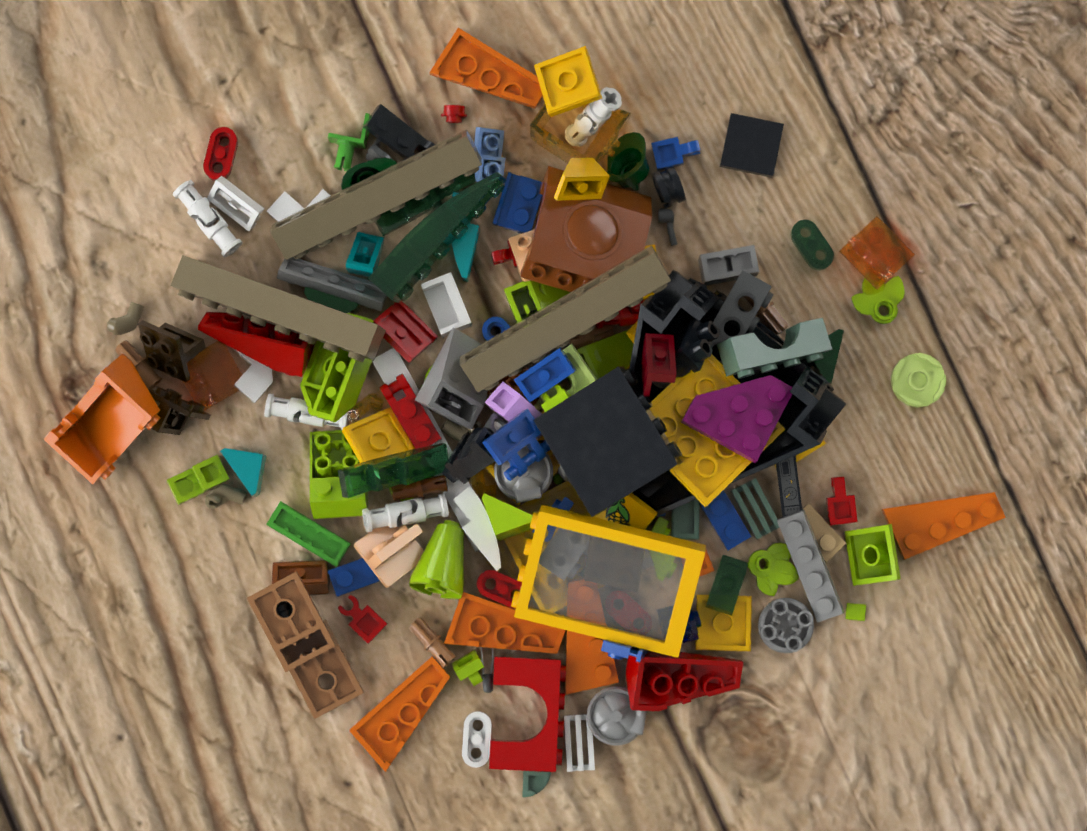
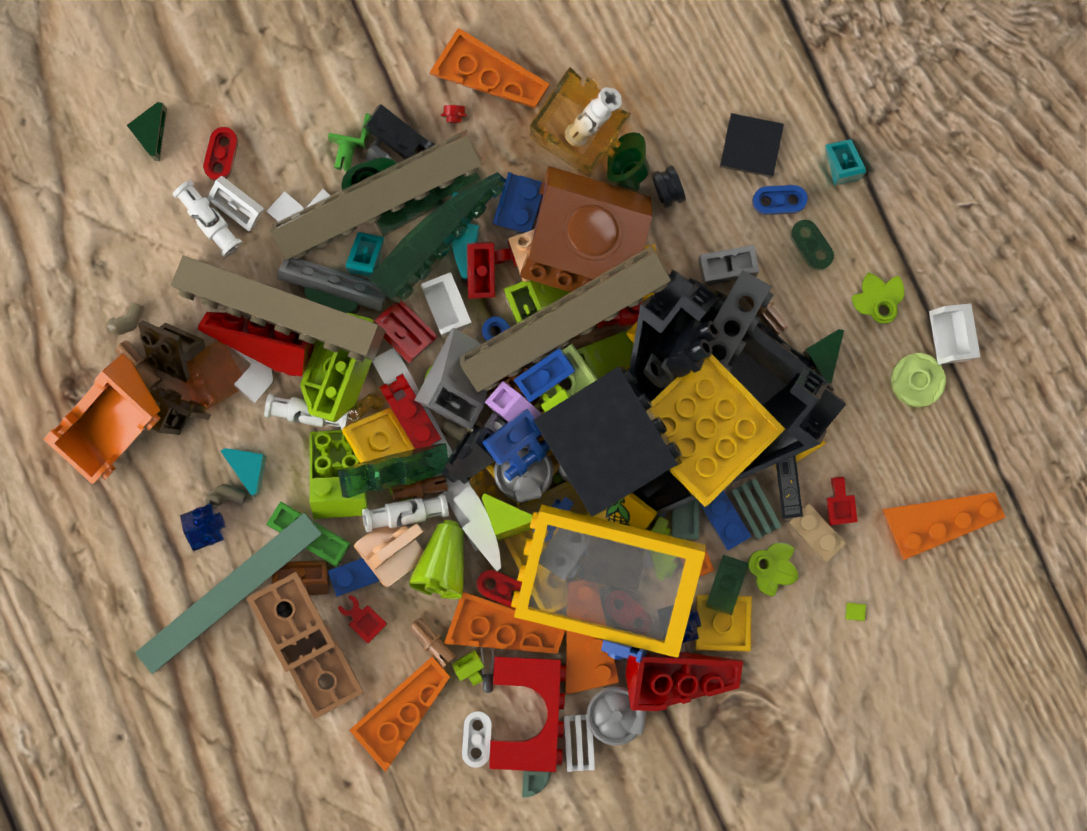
(149, 129): none -> dark green slope
(197, 480): lime slope -> none
(203, 527): none -> clear blue brick
(228, 593): none -> sand green tile
(481, 269): none -> red slope
(489, 145): light blue slope -> none
(568, 81): yellow plate -> none
(582, 180): yellow slope -> none
(658, 360): dark red panel -> none
(667, 216): dark grey hand -> none
(670, 152): blue plate -> none
(740, 414): magenta plate -> none
(747, 353): sand green arch -> none
(779, 199): none -> blue plate
(785, 625): light grey tile -> none
(810, 565): light grey plate -> none
(844, 162): none -> teal slope
(872, 555): lime slope -> none
(877, 252): clear orange hinge -> none
(954, 334): none -> white panel

